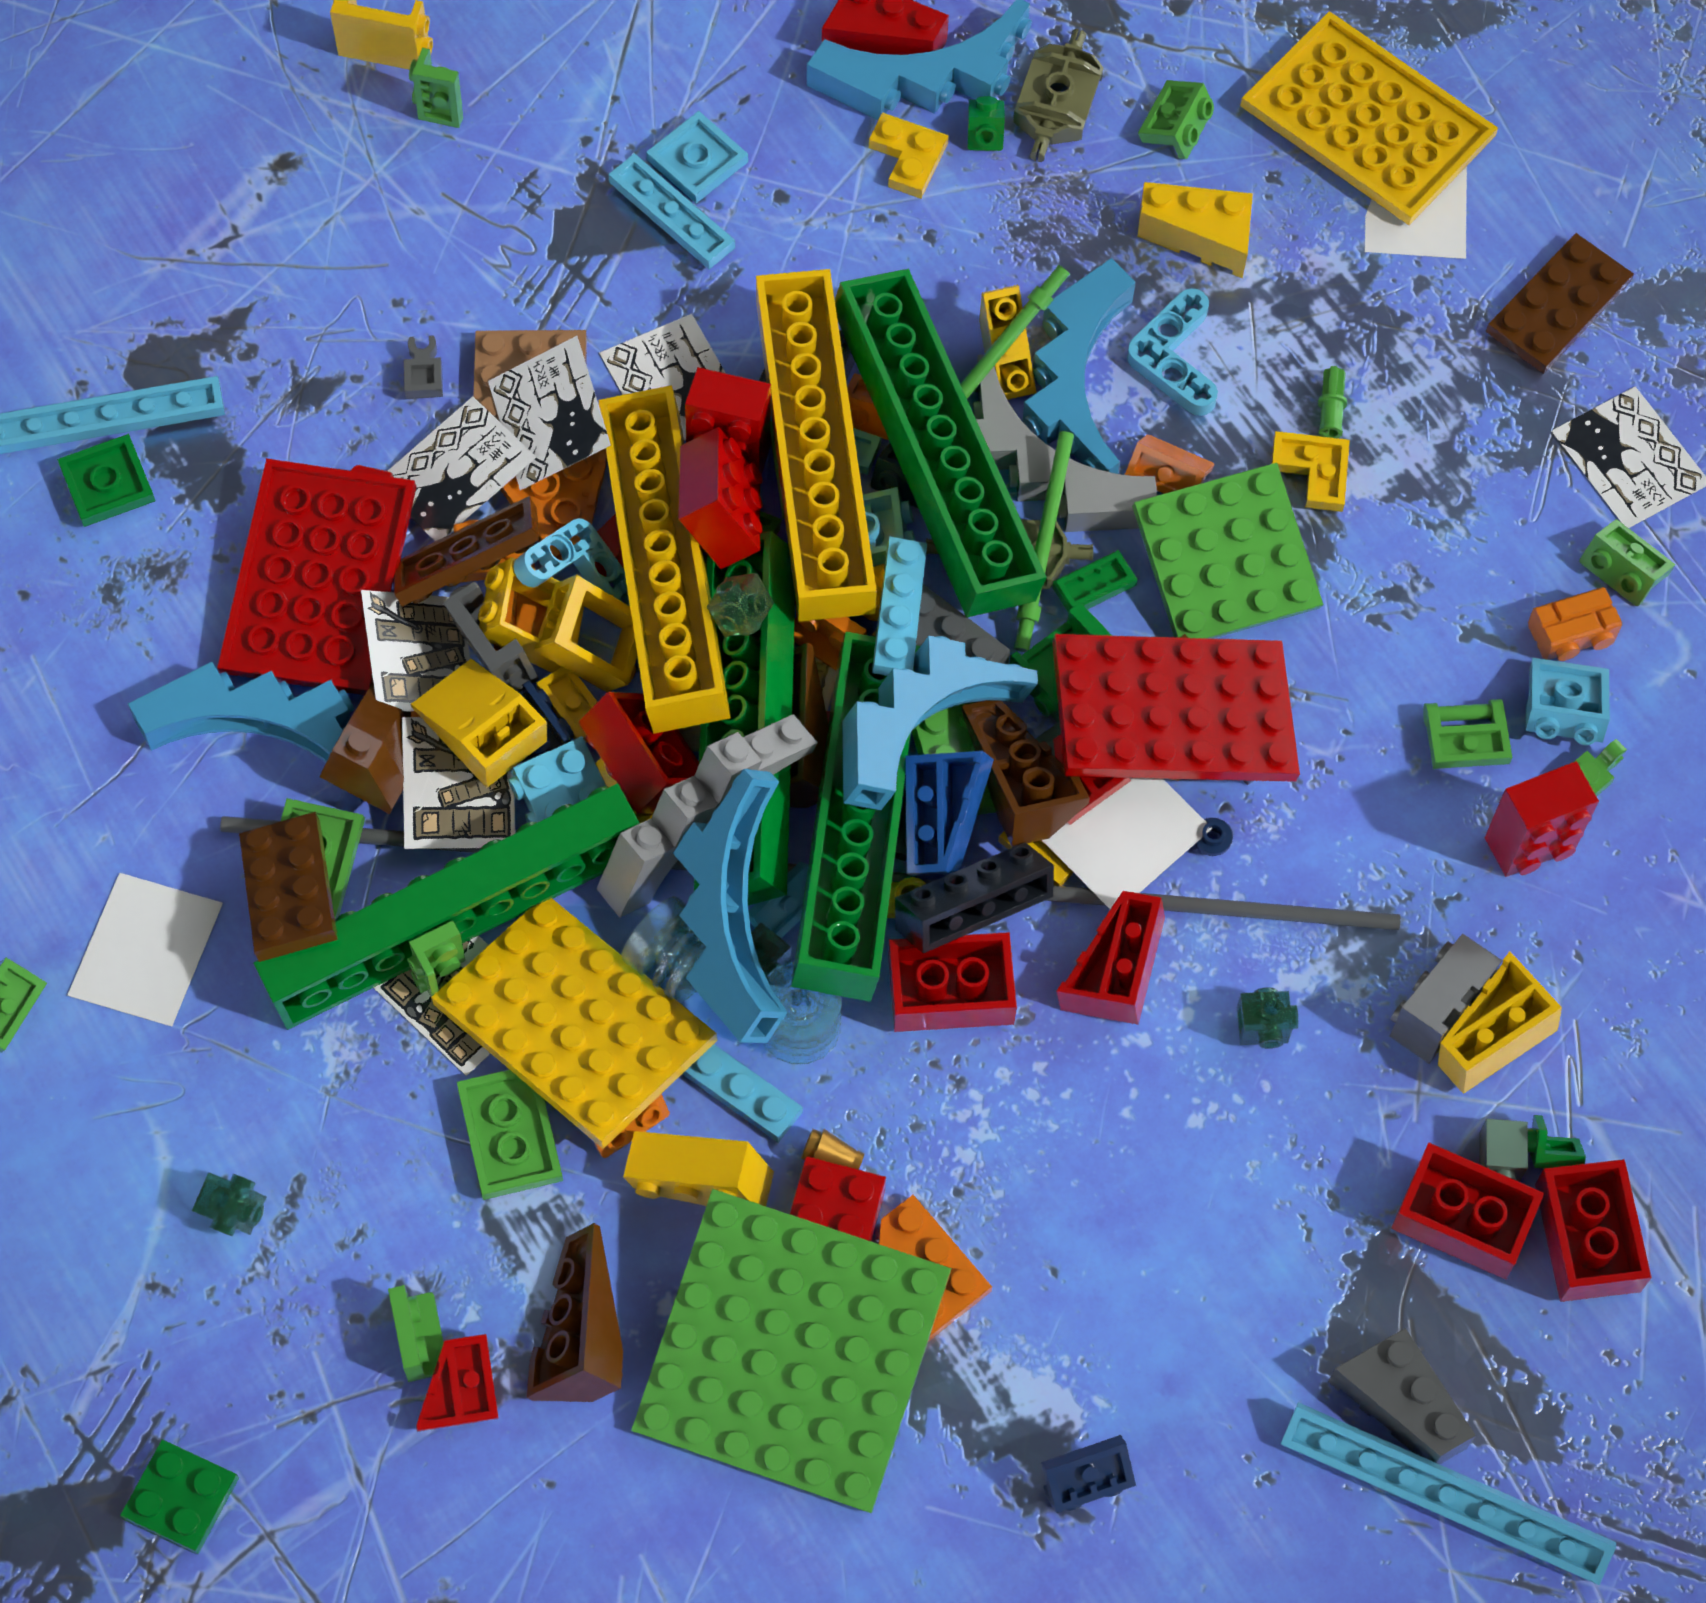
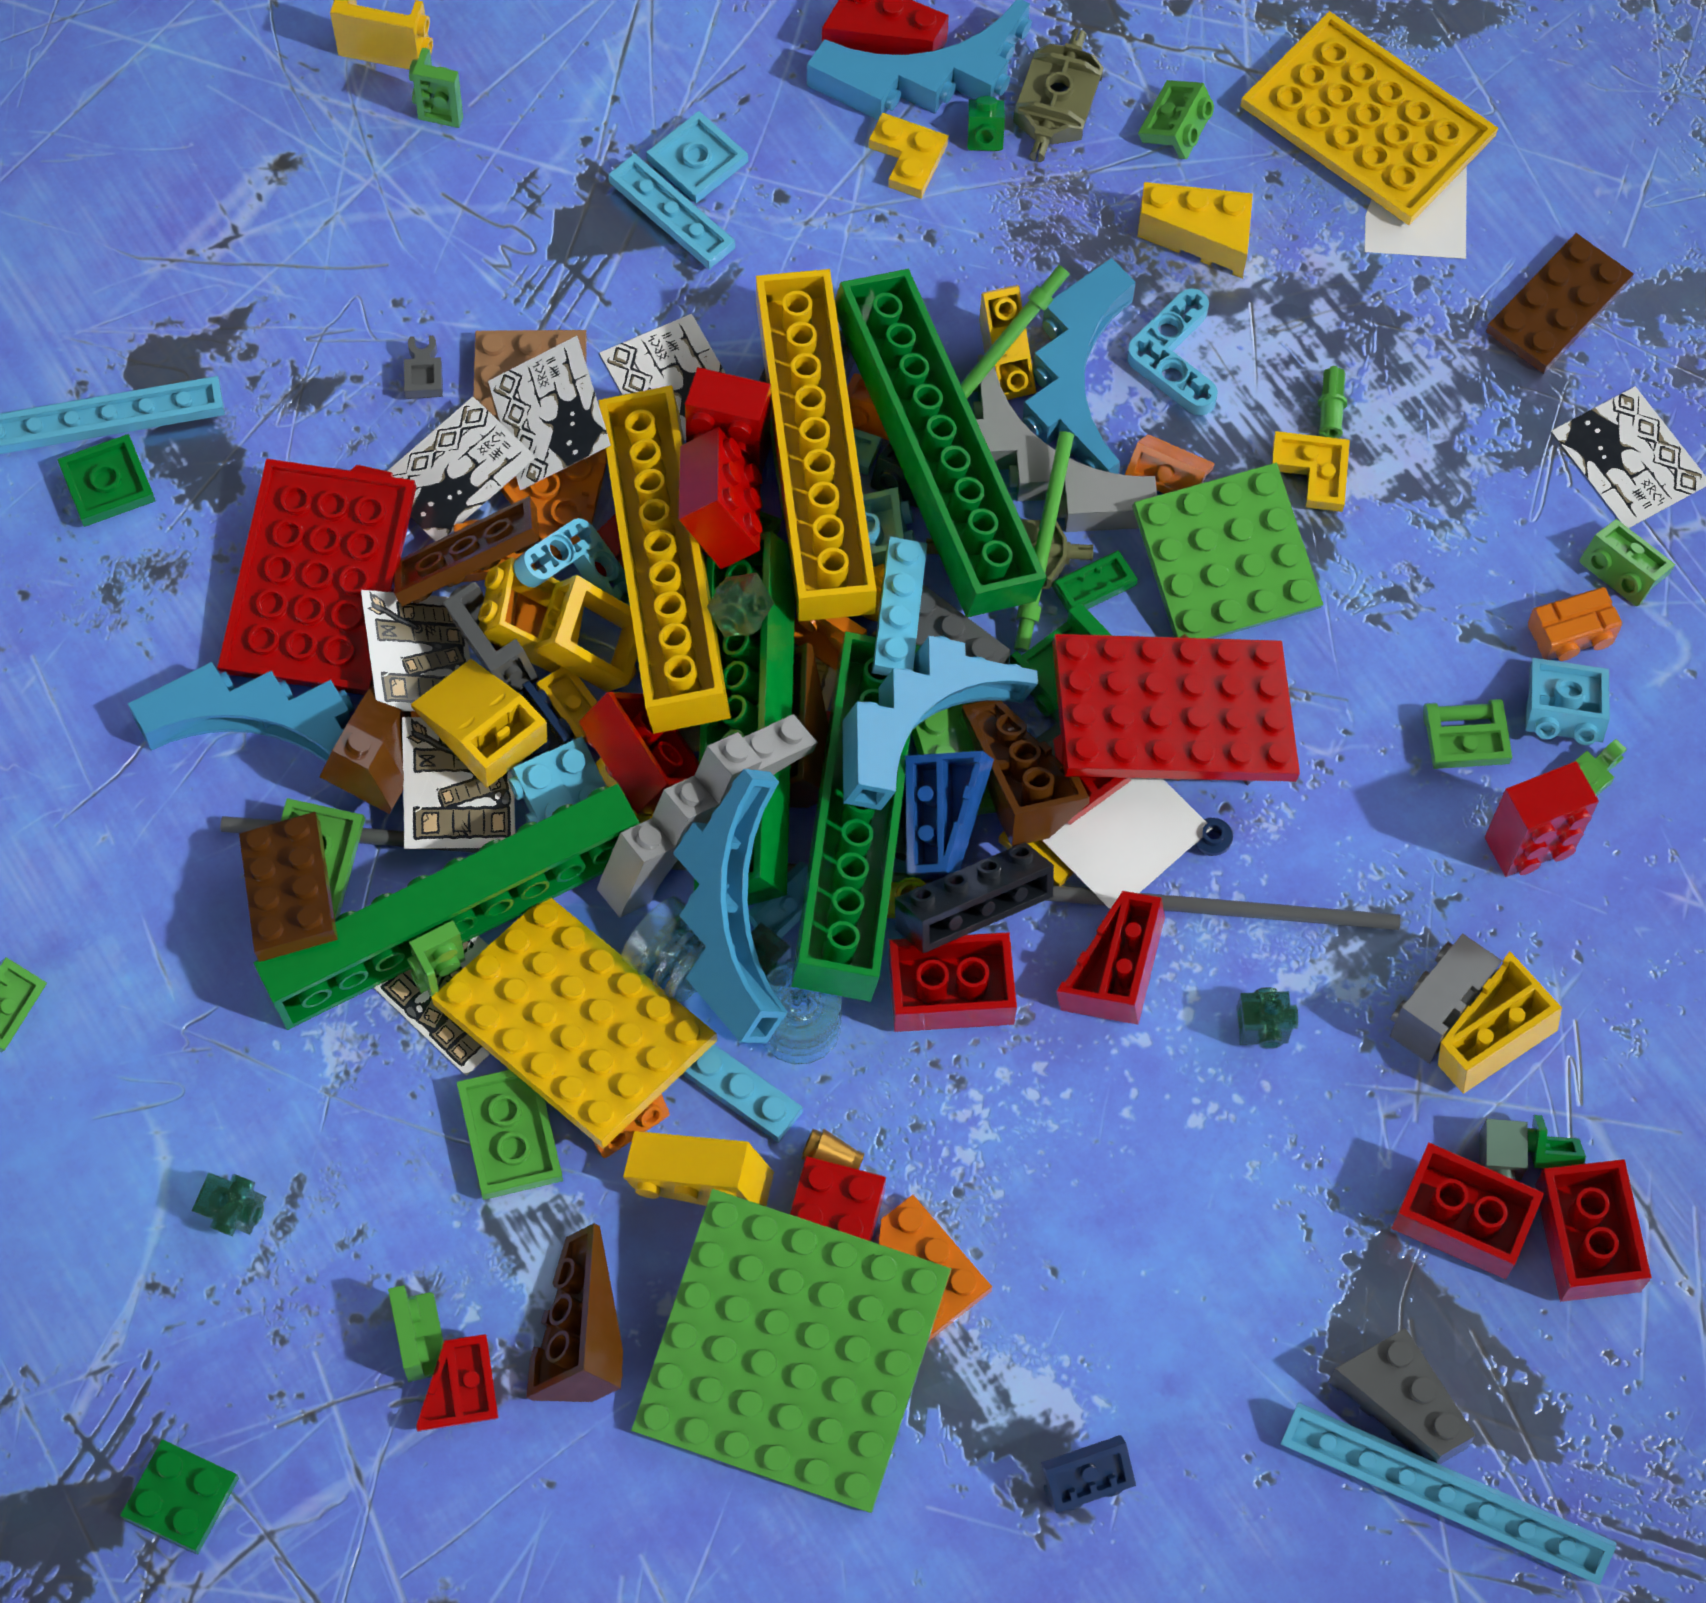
(145, 949): white sticker -> none

